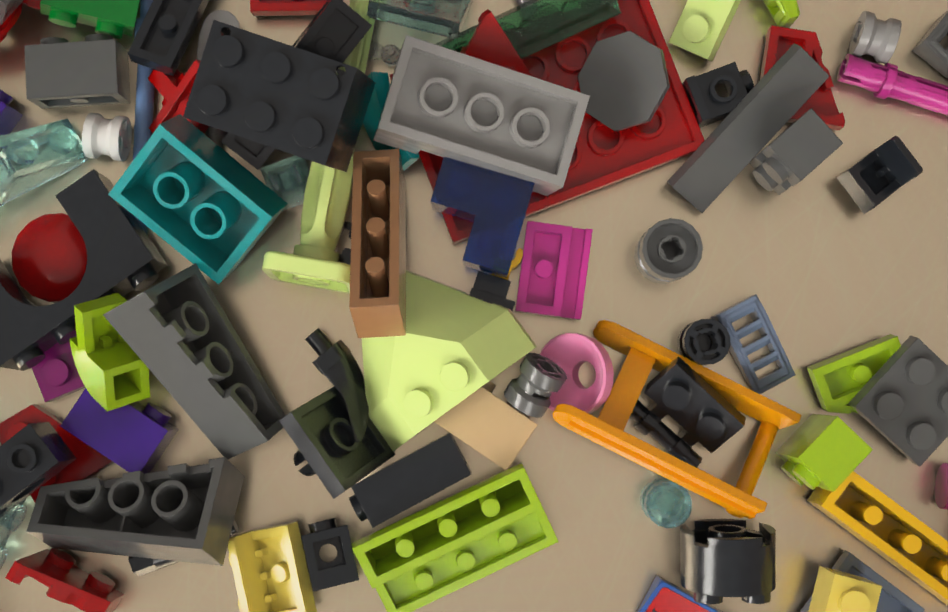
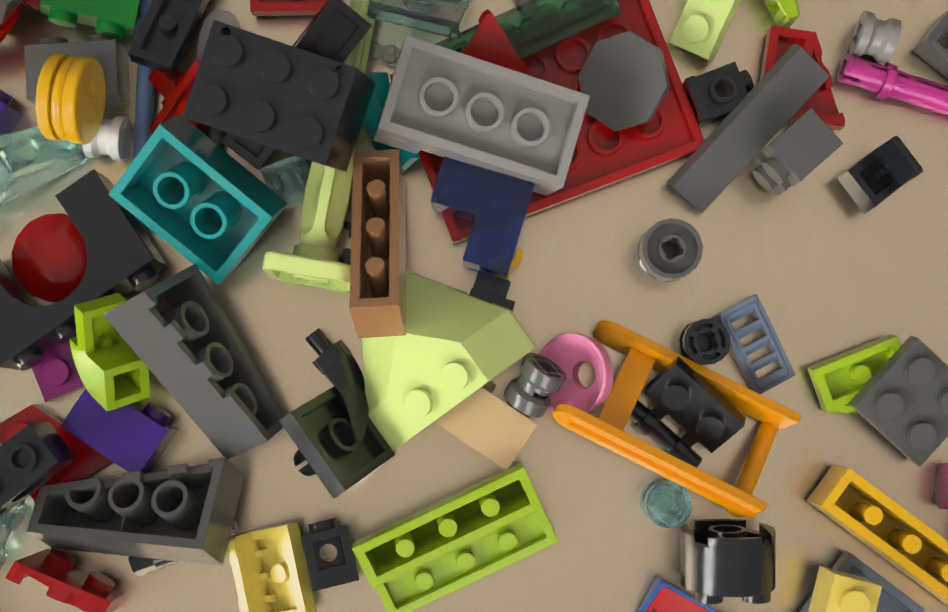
(70, 98): none -> yellow head
(409, 480): black brick -> none
(553, 270): dark pink plate -> none
(822, 452): lime brick -> none

